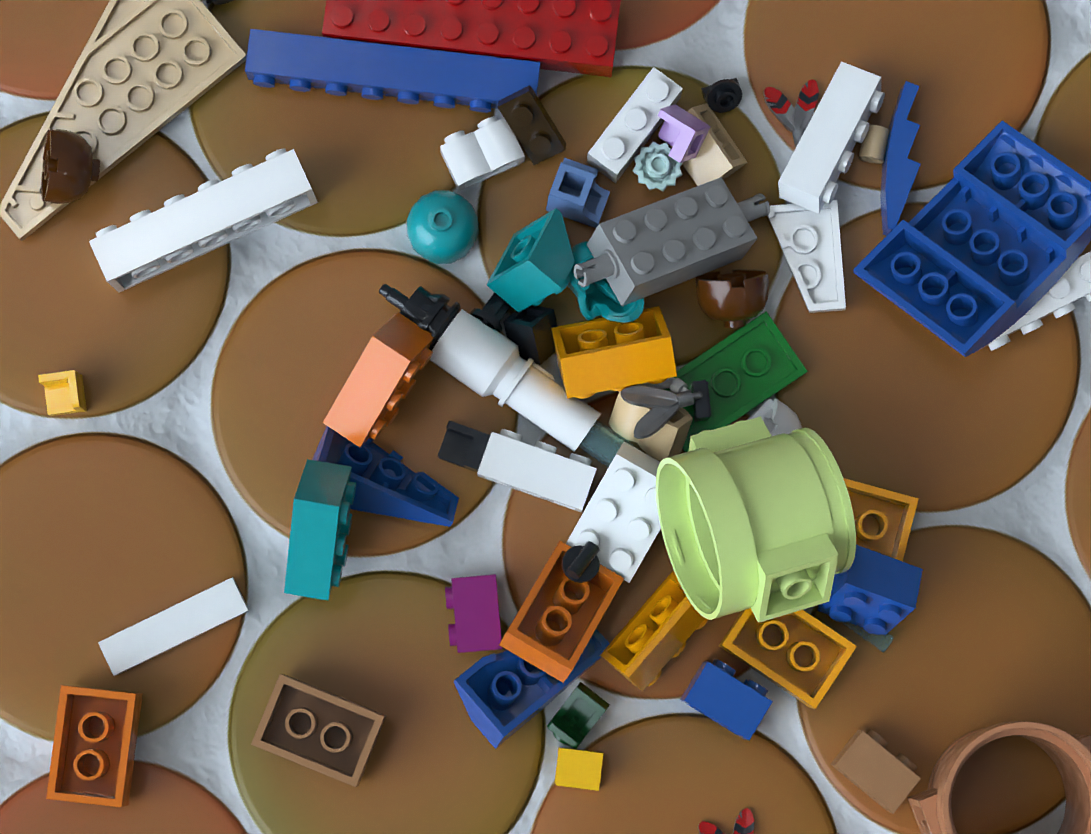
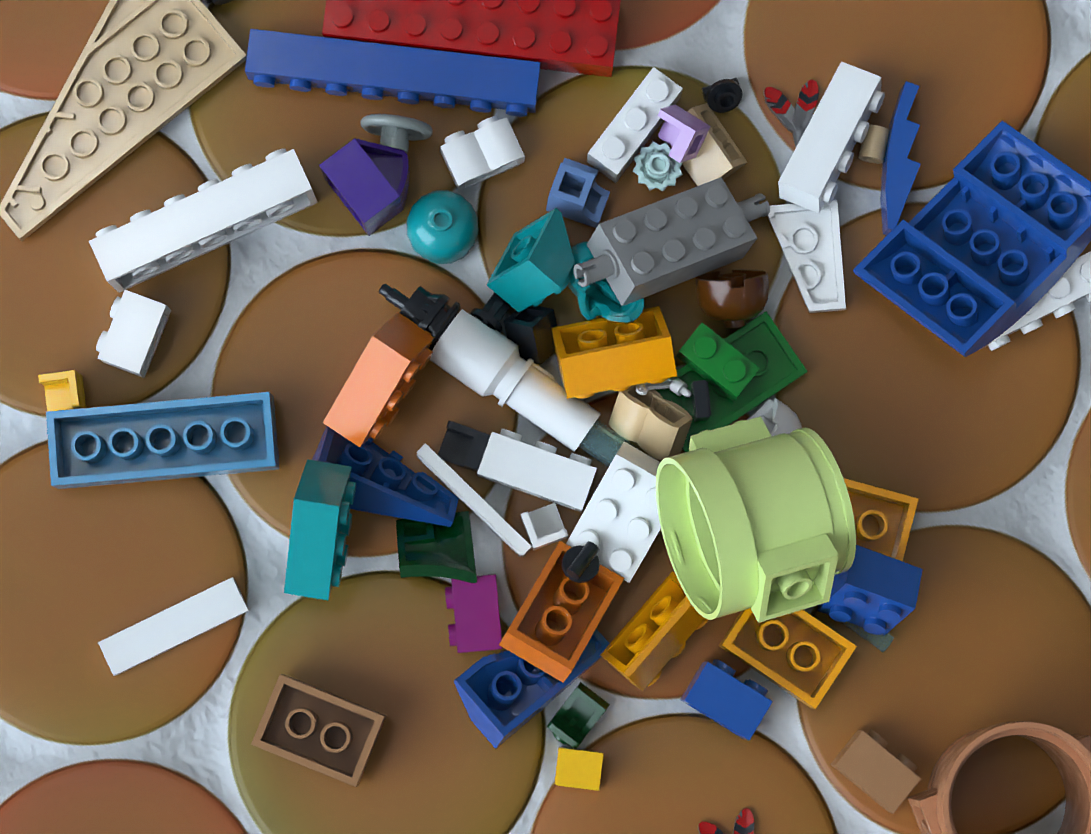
(67, 167): reddish brown cylinder -> none
(94, 746): orange brick -> none
(133, 333): none -> white brick
(162, 440): none -> dark azure brick
(374, 176): none -> dark purple piece
(437, 549): none -> dark green plate
(473, 501): none -> white tile
(531, 125): dark brown plate -> none
(544, 526): none -> white panel
(663, 405): flat silver piece -> none
(717, 362): none -> green brick

